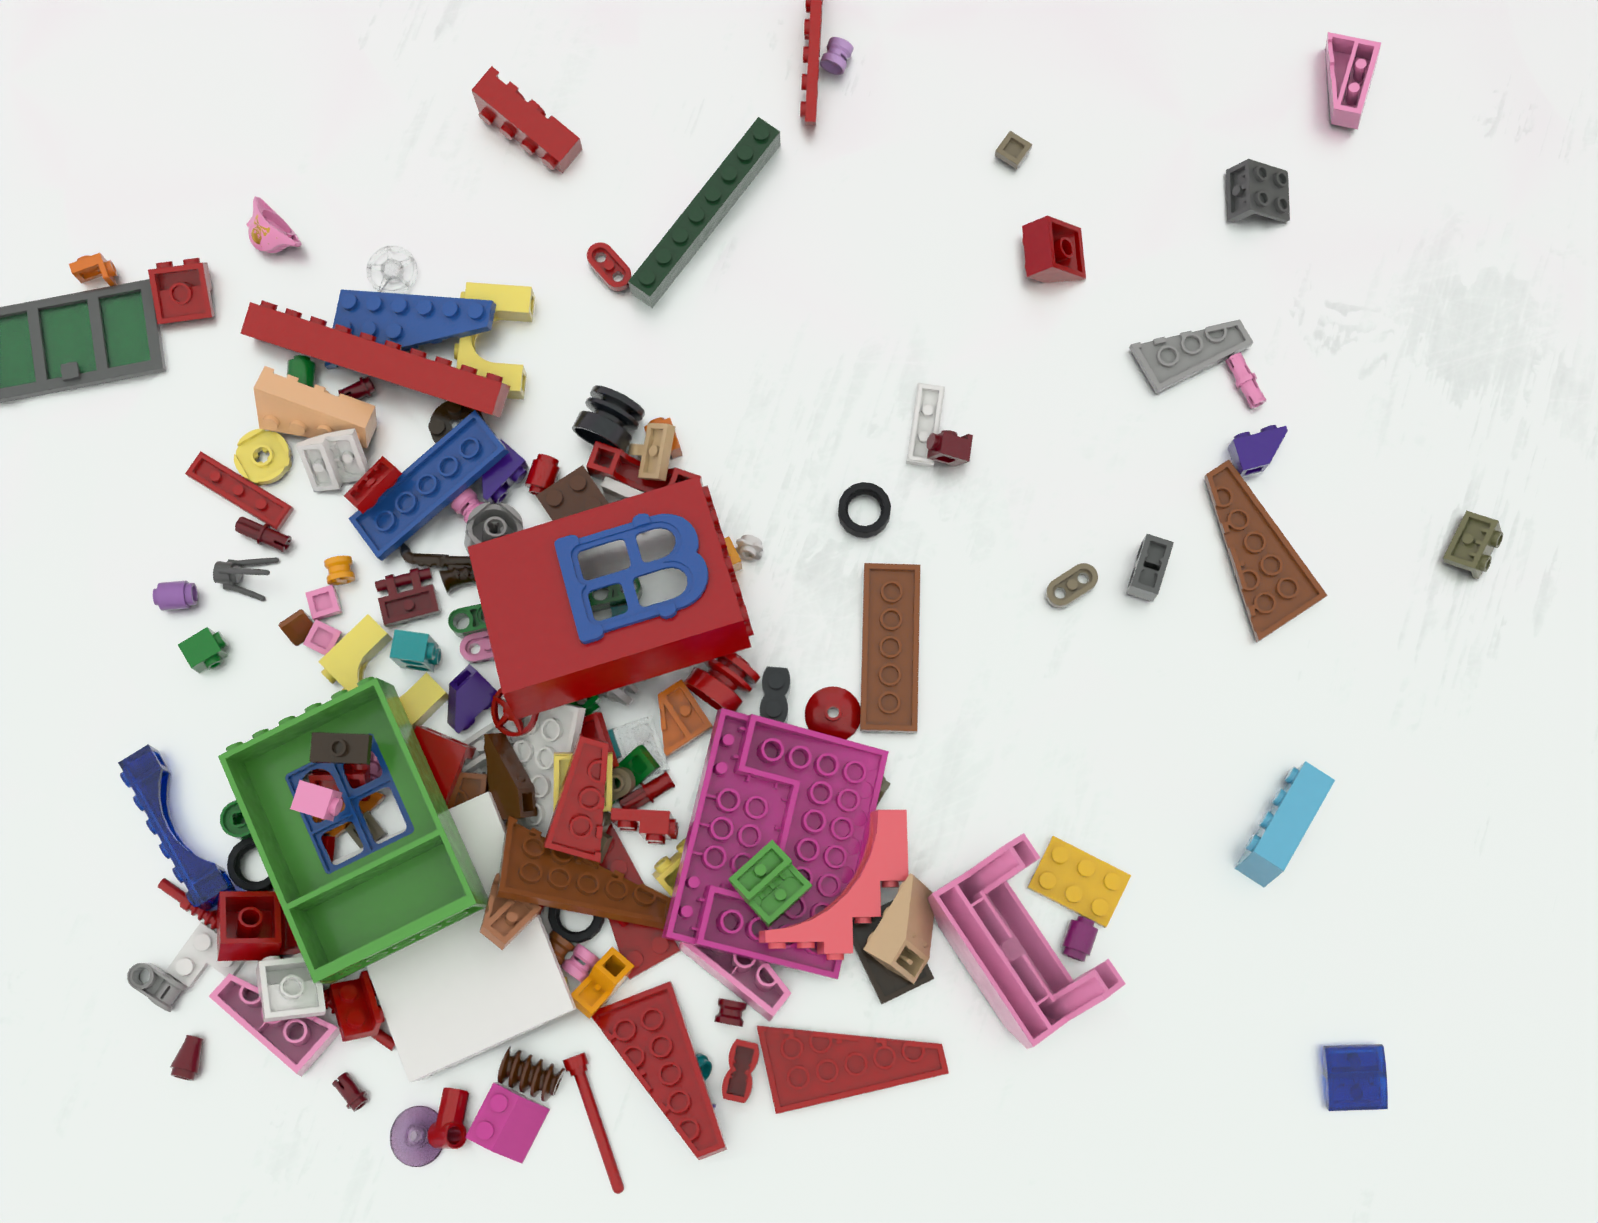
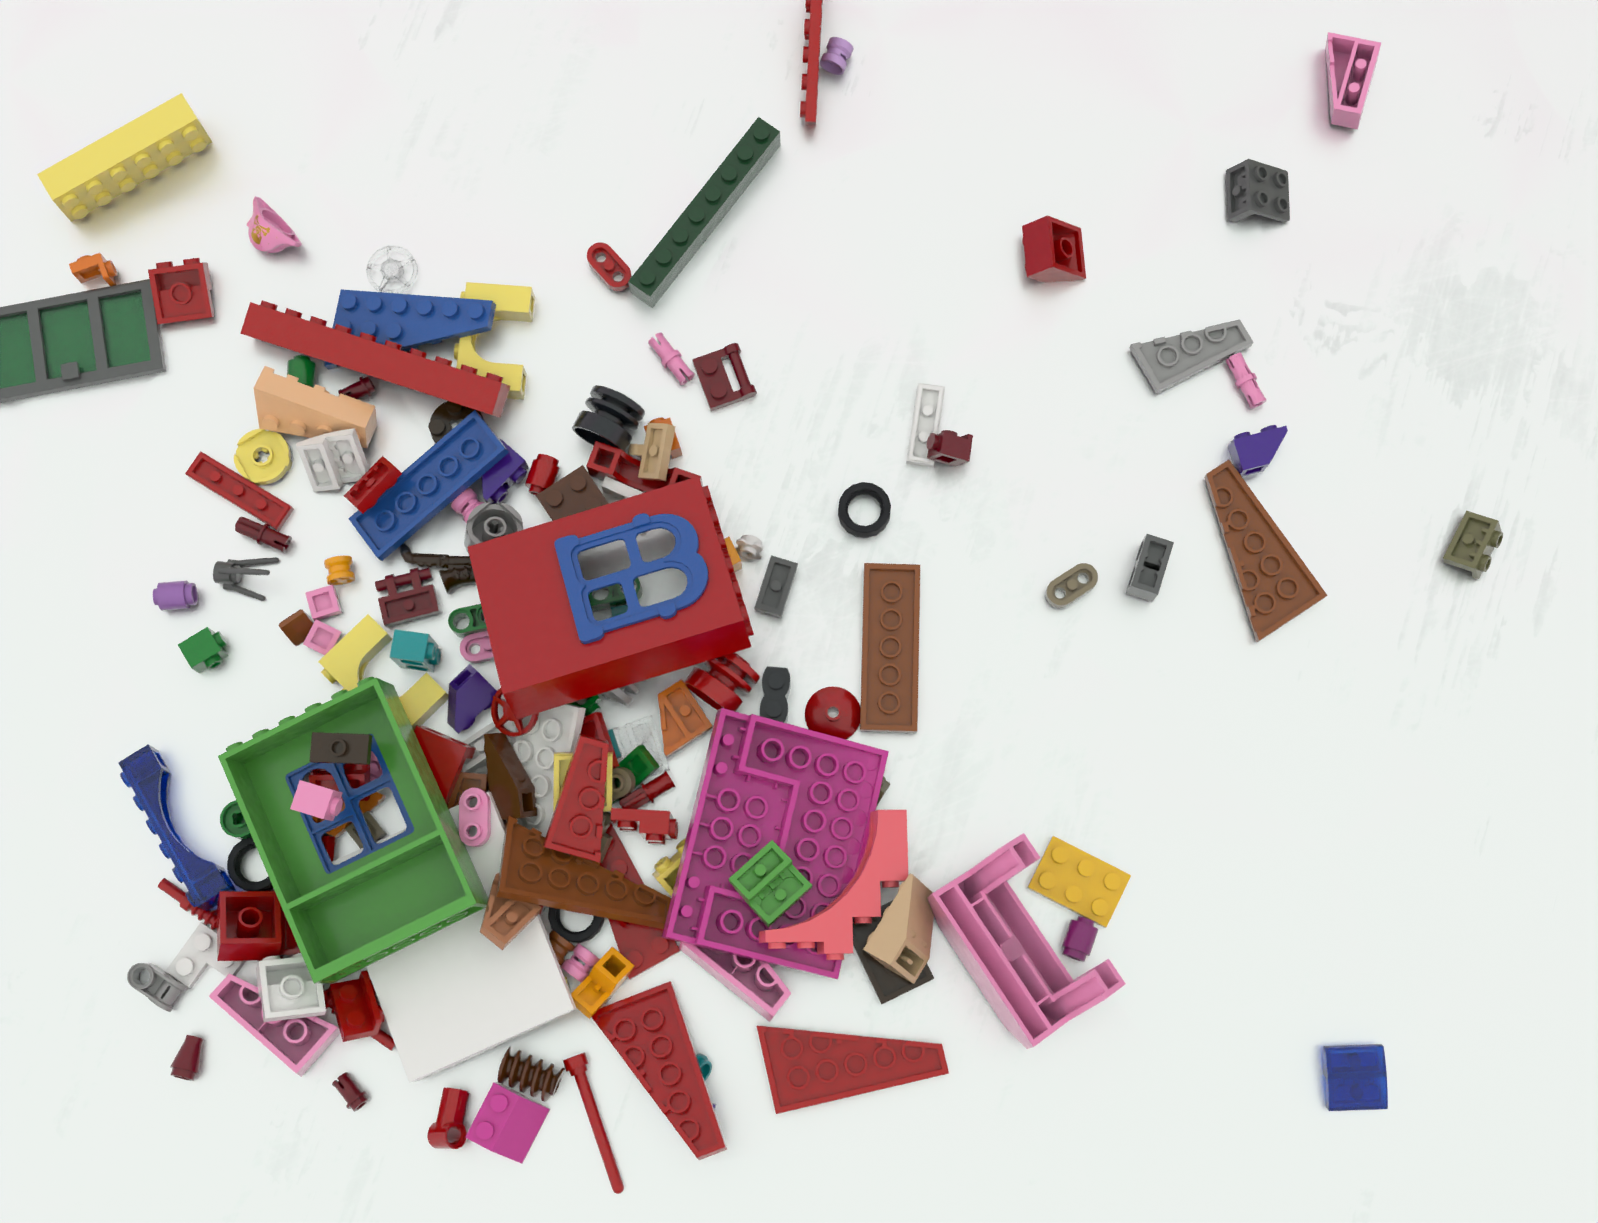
(125, 158): none -> light yellow brick
(416, 1152): clear purple dish -> none
(475, 816): none -> bright pink plate
(525, 122): red wedge -> none
(671, 358): none -> bright pink pin
(715, 379): none -> dark red plate
(730, 1012): dark red wheel -> none
(742, 1062): red brick -> none
(776, 586): none -> dark grey plate
(1013, 149): dark tan plate -> none
(1285, 824): medium azure wedge -> none

